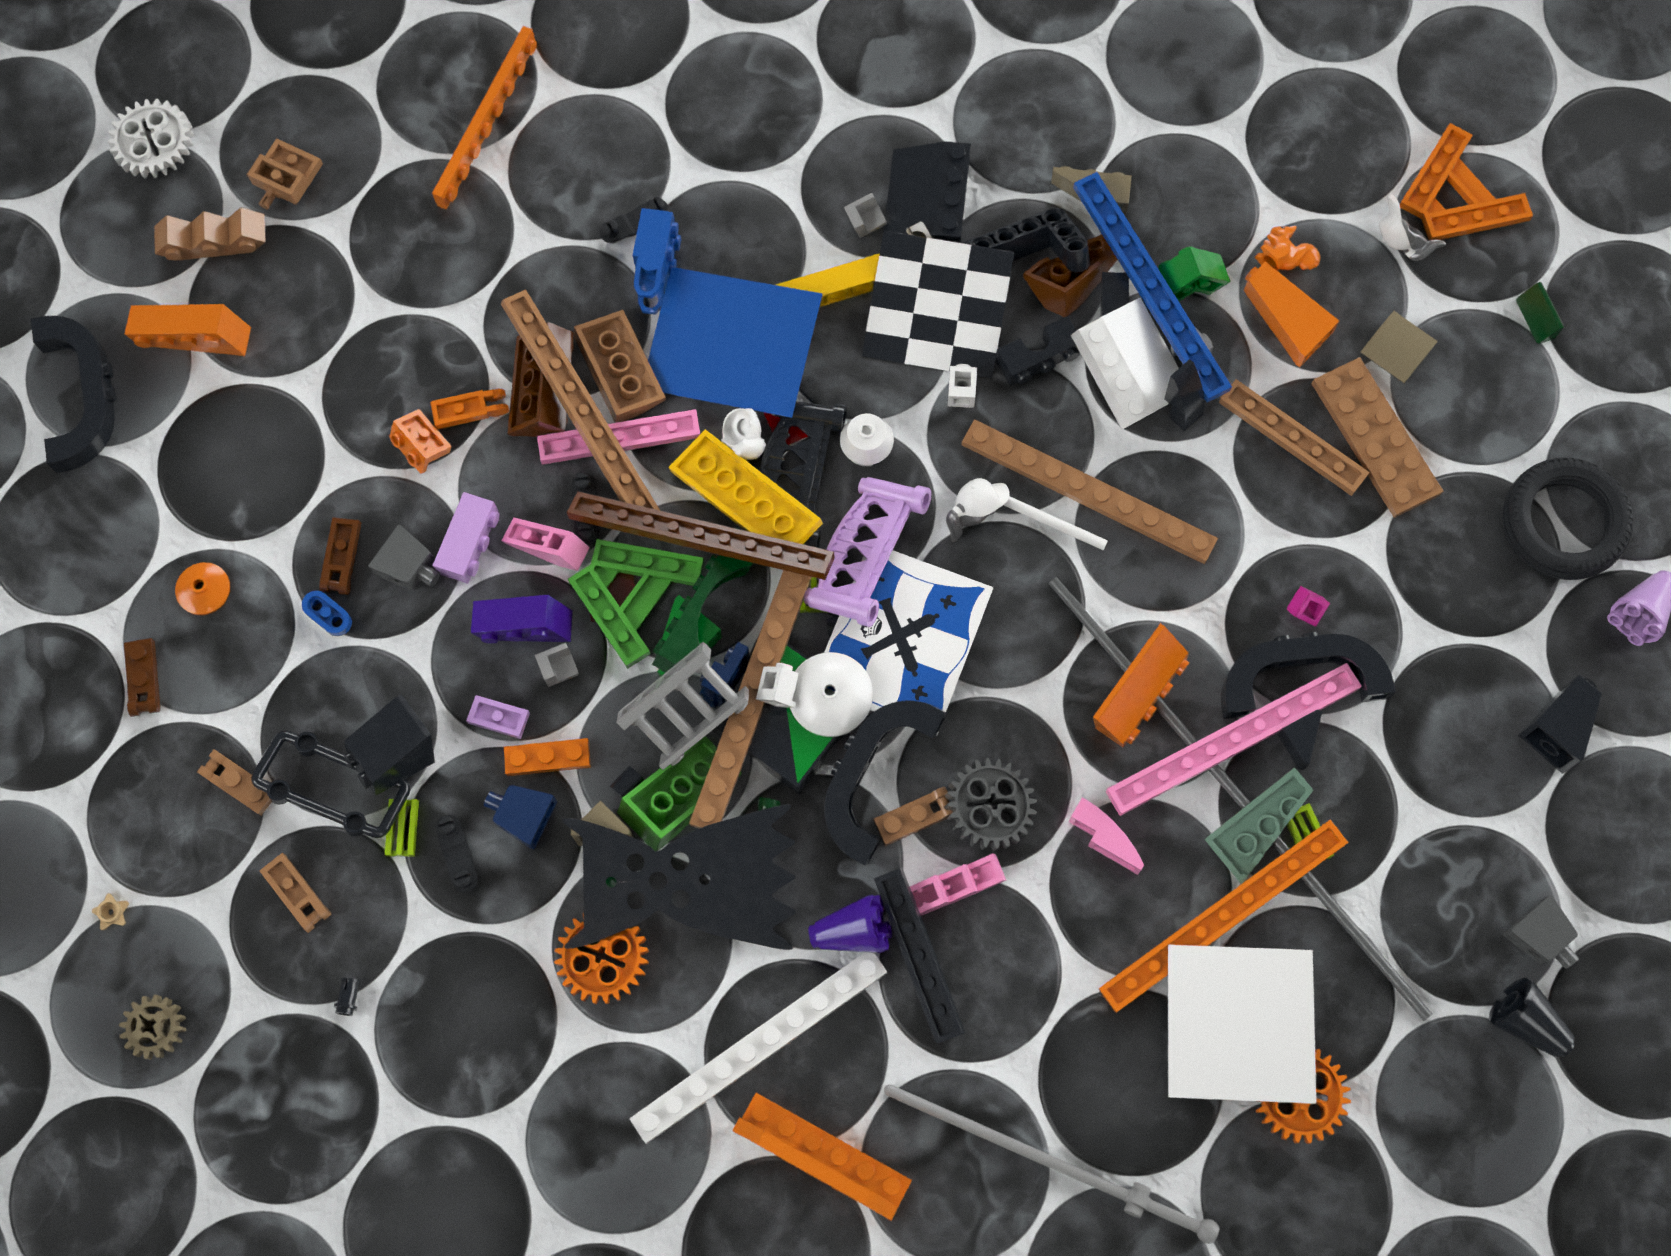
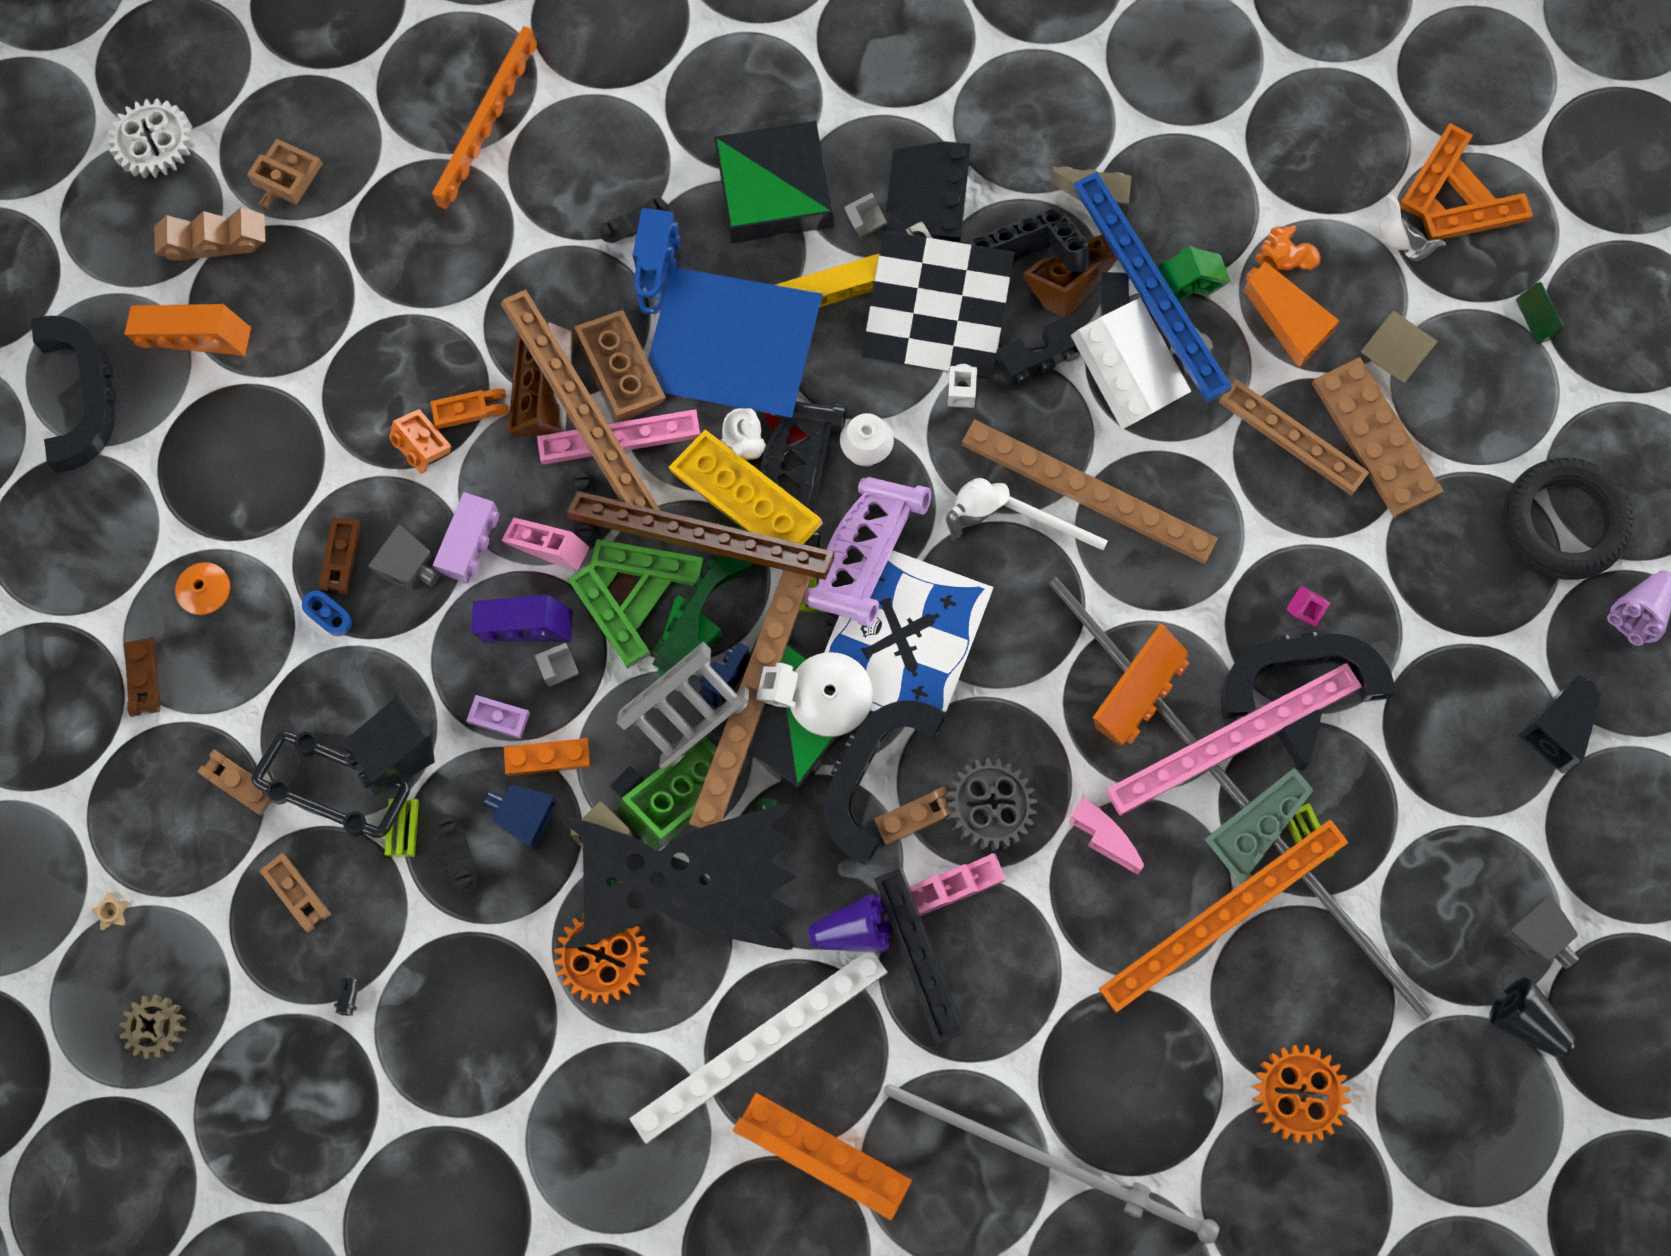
(774, 181): none -> black tile
(1185, 395): black slope -> none
(1241, 1024): white sticker -> none

